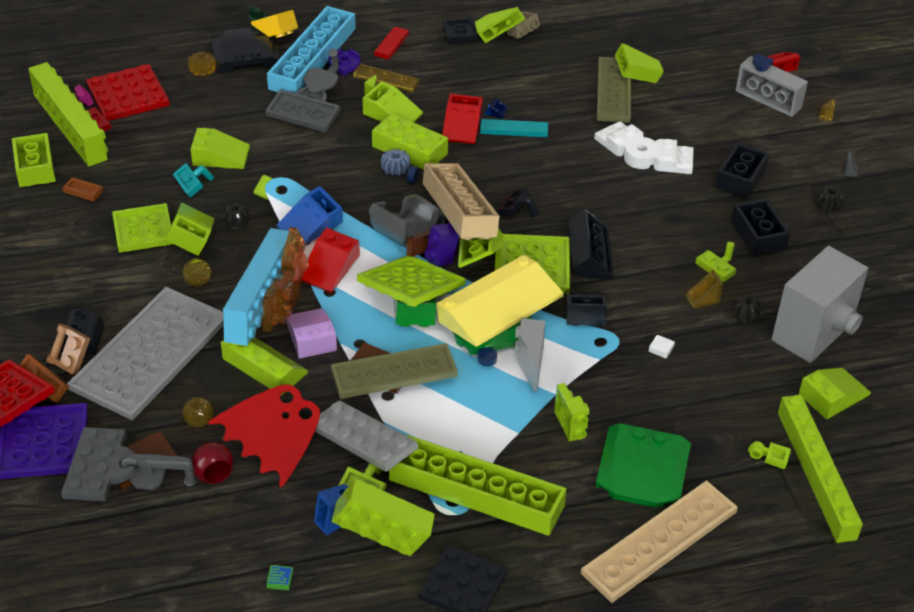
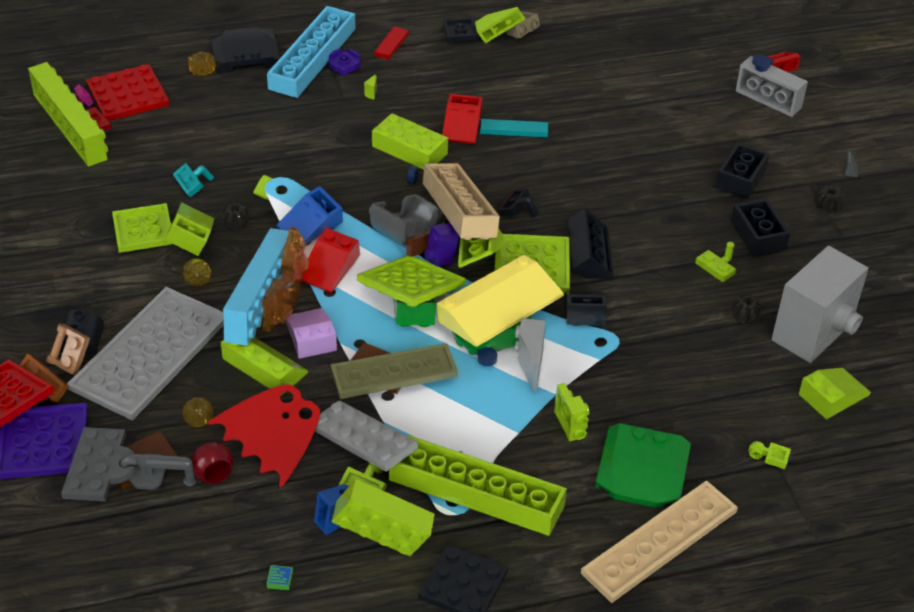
(33, 160): lime brick -> none
(82, 189): dark orange plate -> none
(218, 149): lime slope -> none
(255, 13): clear green slope -> none
(277, 25): yellow slope -> none
(309, 104): dark grey plate -> none
(386, 100): lime slope -> none
(395, 79): clear yellow tile -> none
(395, 162): sand blue gear -> none
(496, 109): clear blue slope -> none
(612, 92): olive plate -> none
(638, 65): lime slope -> none
(642, 151): white plate -> none
(661, 346): white tile -> none
(706, 291): clear yellow slope -> none
(820, 469): lime brick -> none
(827, 110): clear yellow slope -> none

